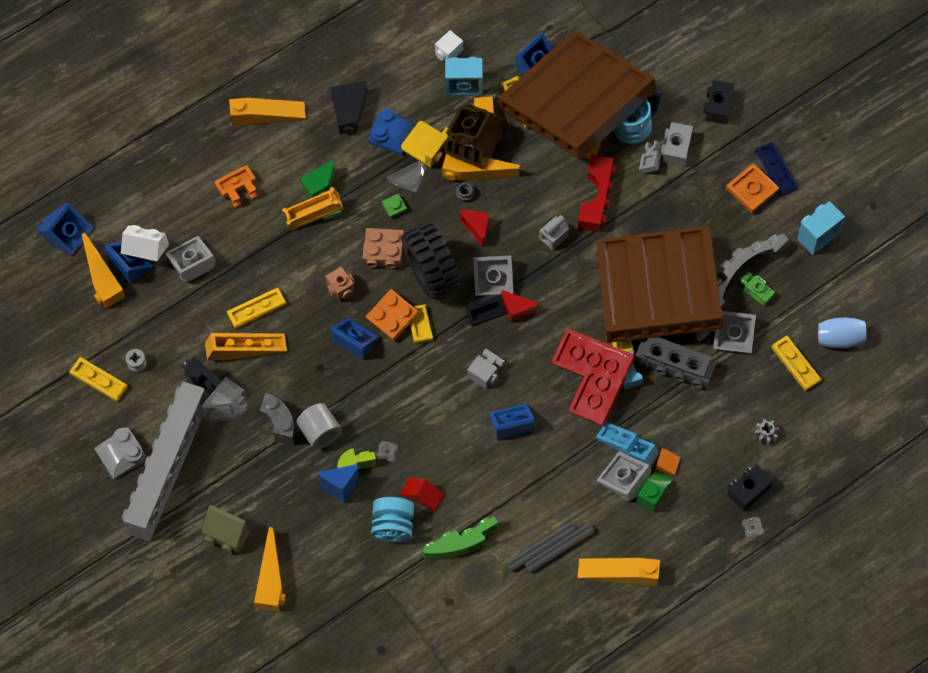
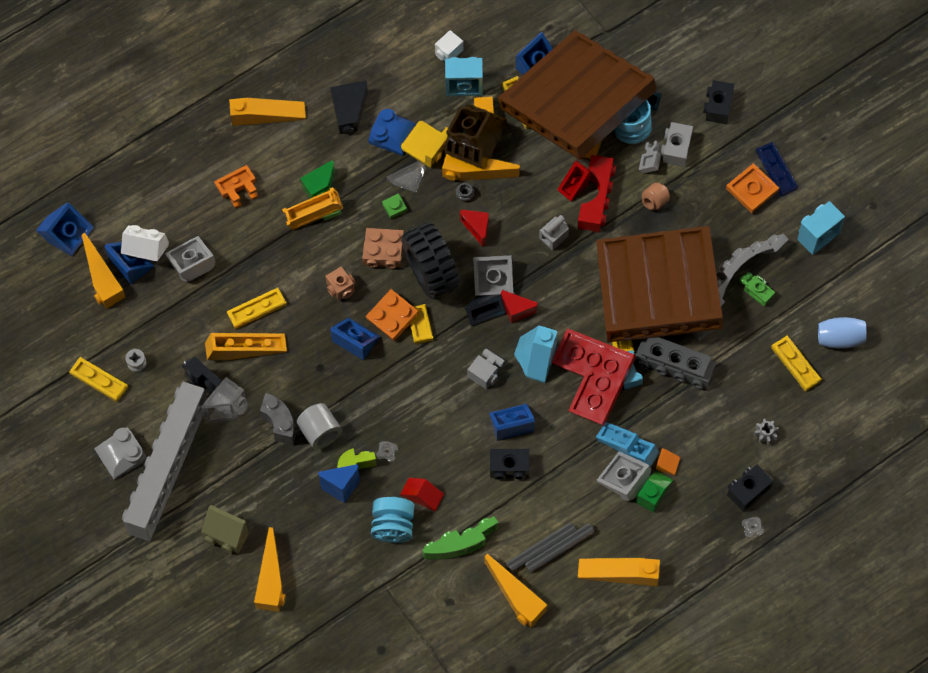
(518, 457): none -> black brick
(524, 602): none -> light orange slope
(536, 352): none -> medium azure slope
(575, 181): none -> red slope
(655, 196): none -> nougat head
(736, 332): light grey slope -> none

